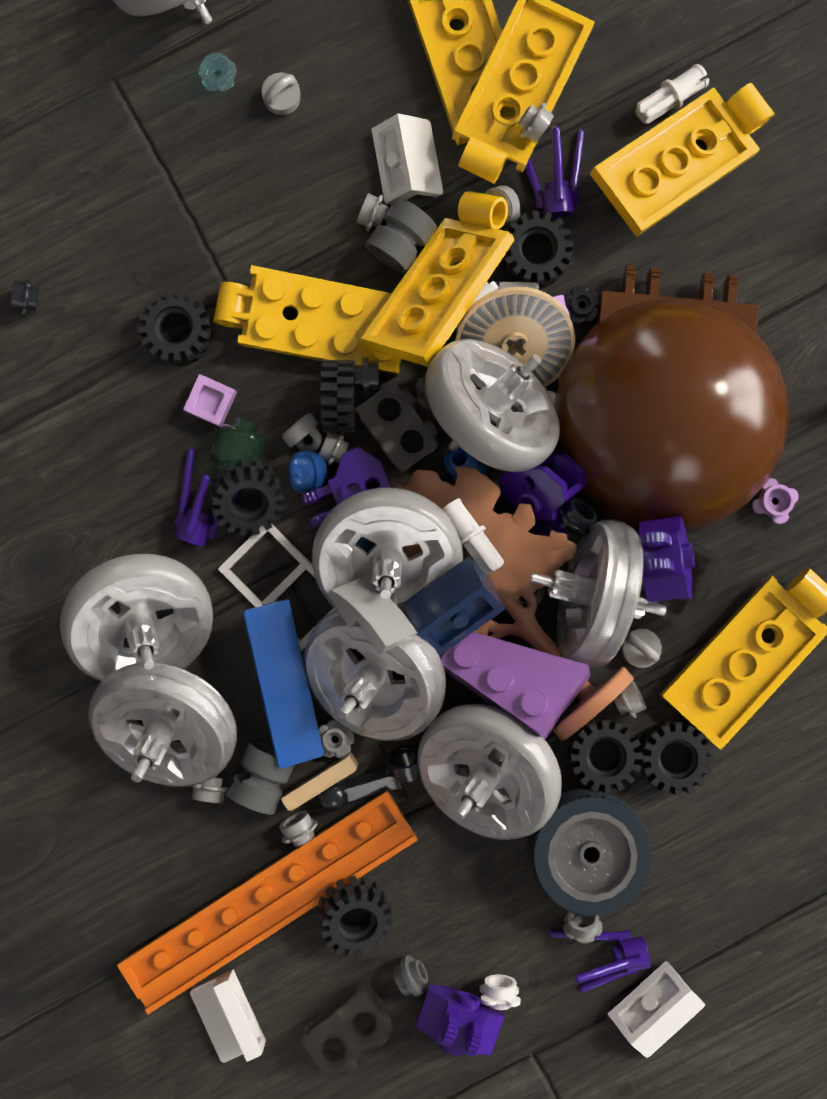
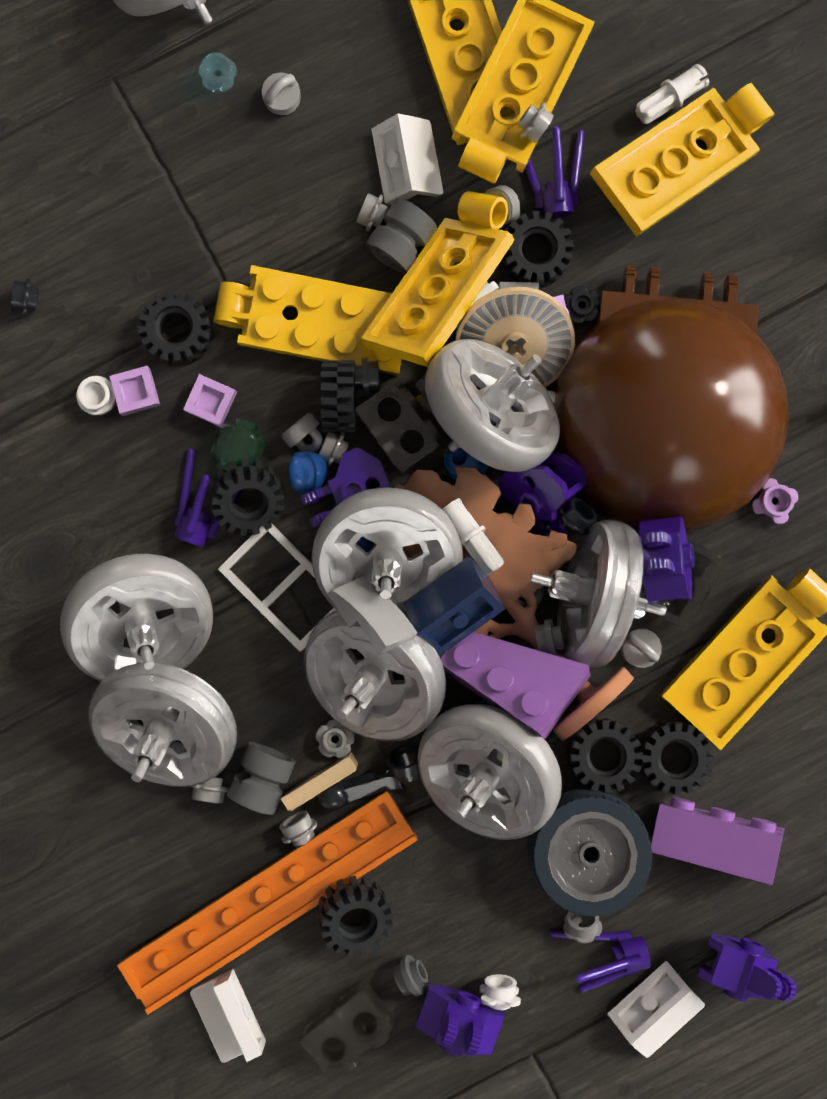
(95, 395): none -> white plate
(134, 390): none -> lavender plate
(283, 683): blue panel -> none
(549, 637): none -> dark grey plate
(630, 700): light grey plate -> none
(718, 840): none -> medium lavender wedge
(746, 970): none -> dark purple hinge

